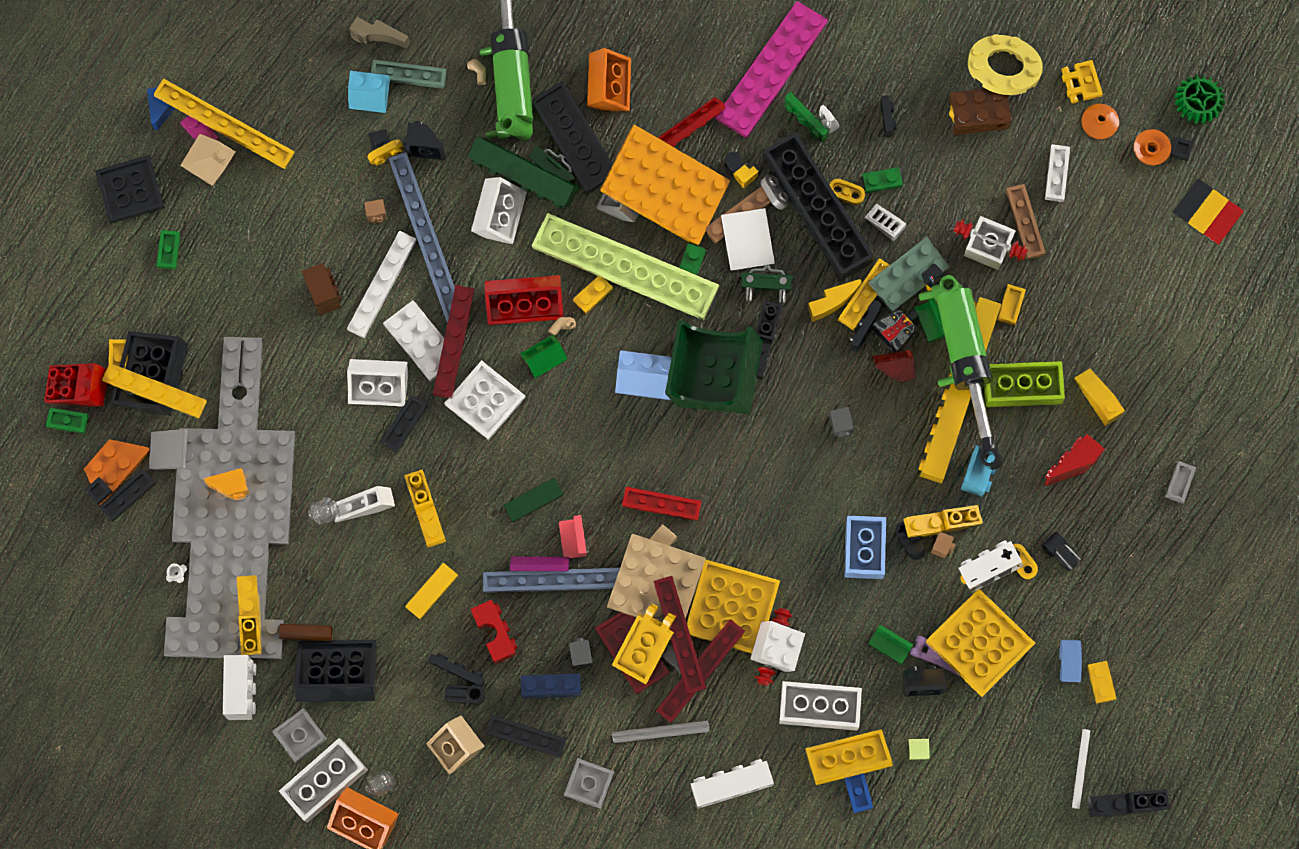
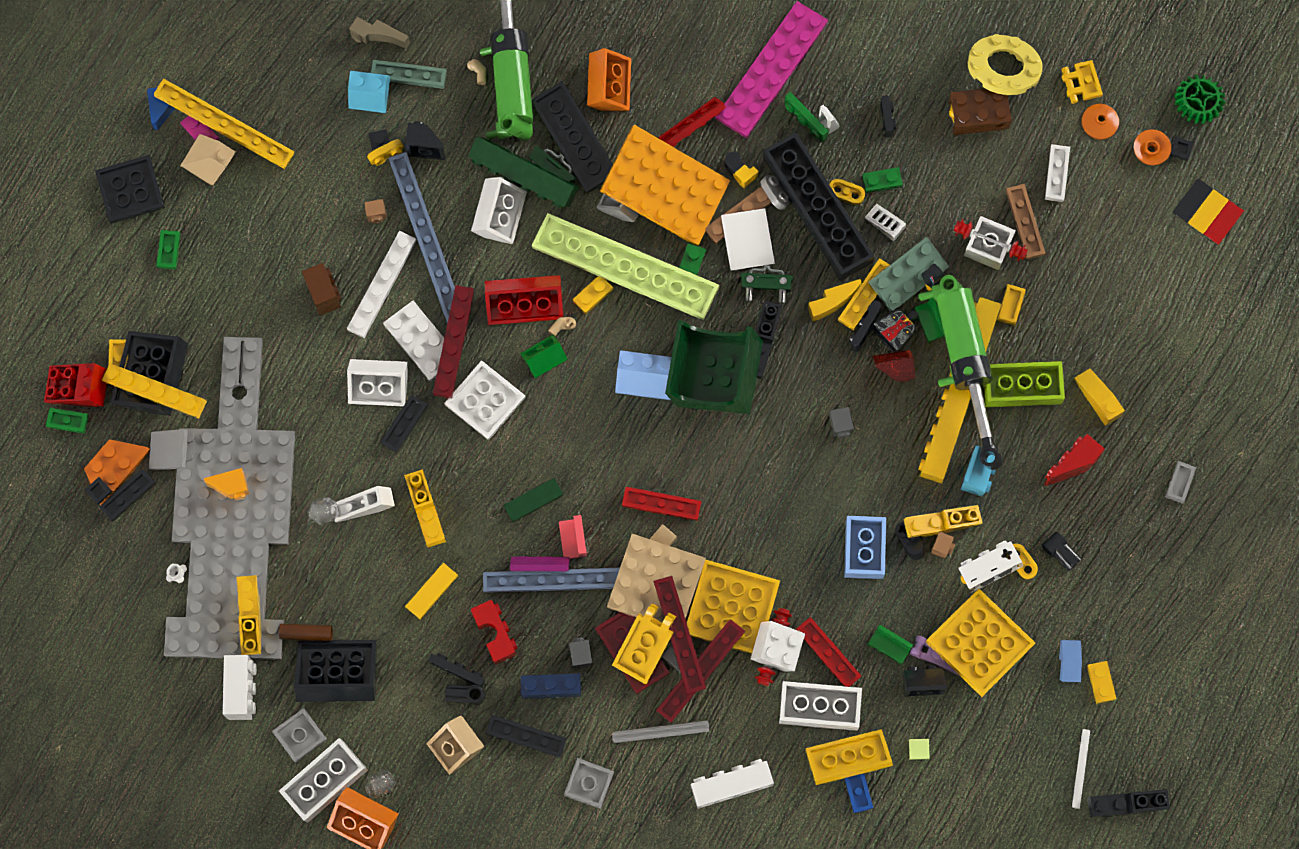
(829, 653): none -> red plate

